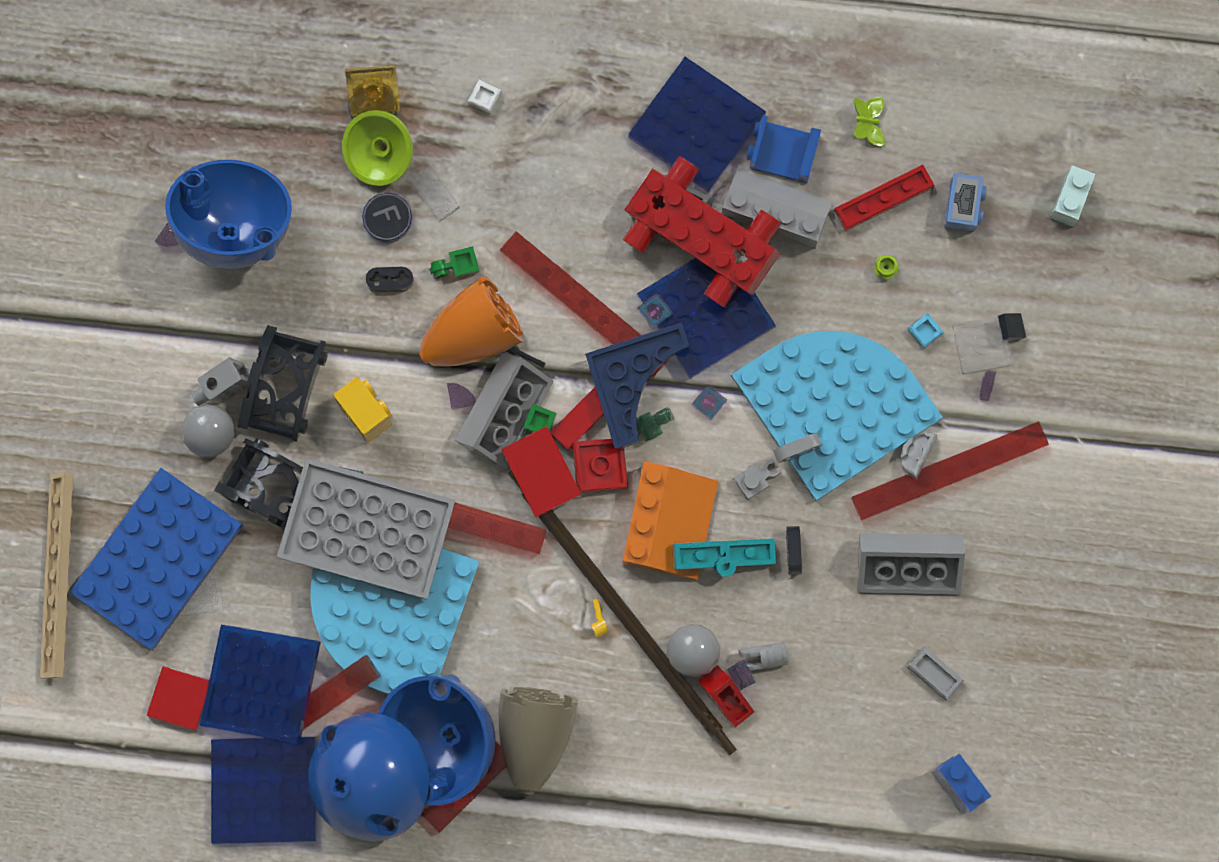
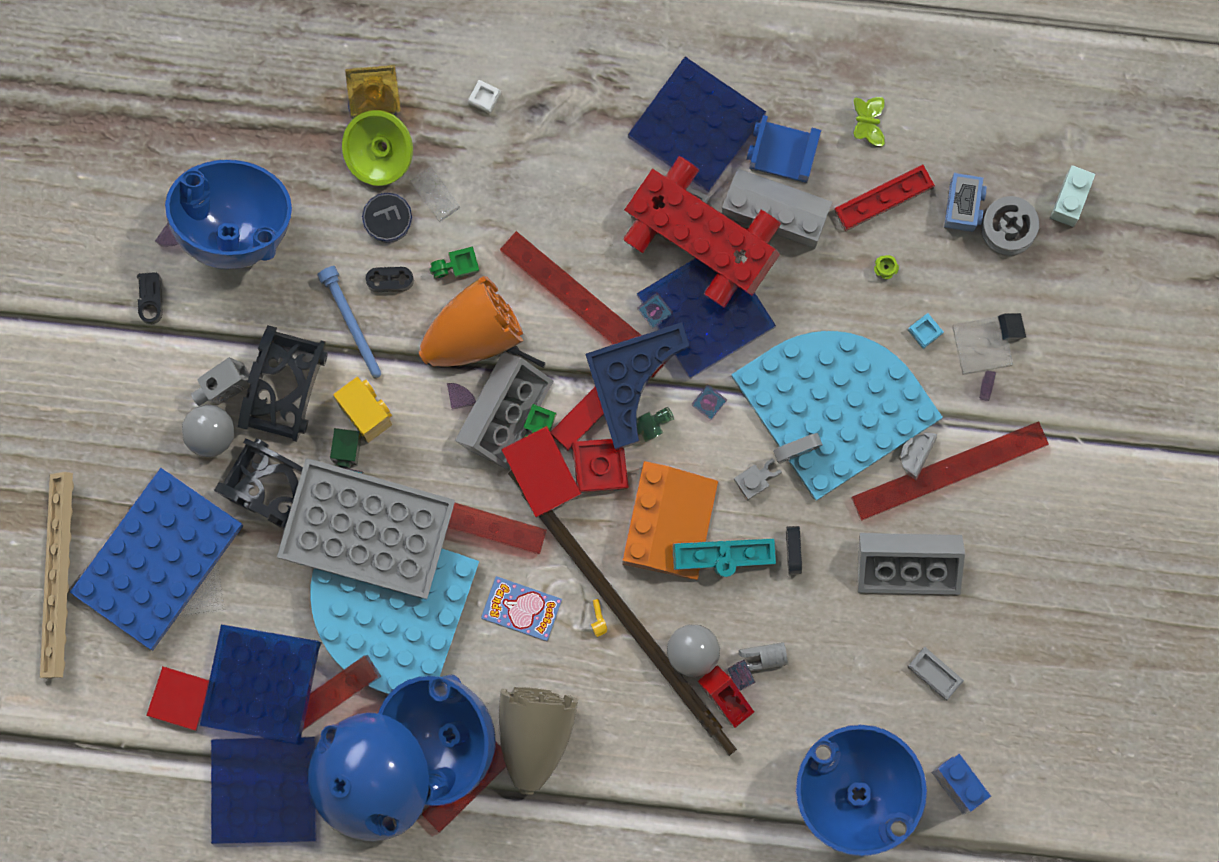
(150, 295): none -> black piece
(329, 278): none -> medium blue piece
(345, 447): none -> dark green brick
(521, 608): none -> sticker
(865, 761): none -> blue piece
(1020, 211): none -> light grey wheel

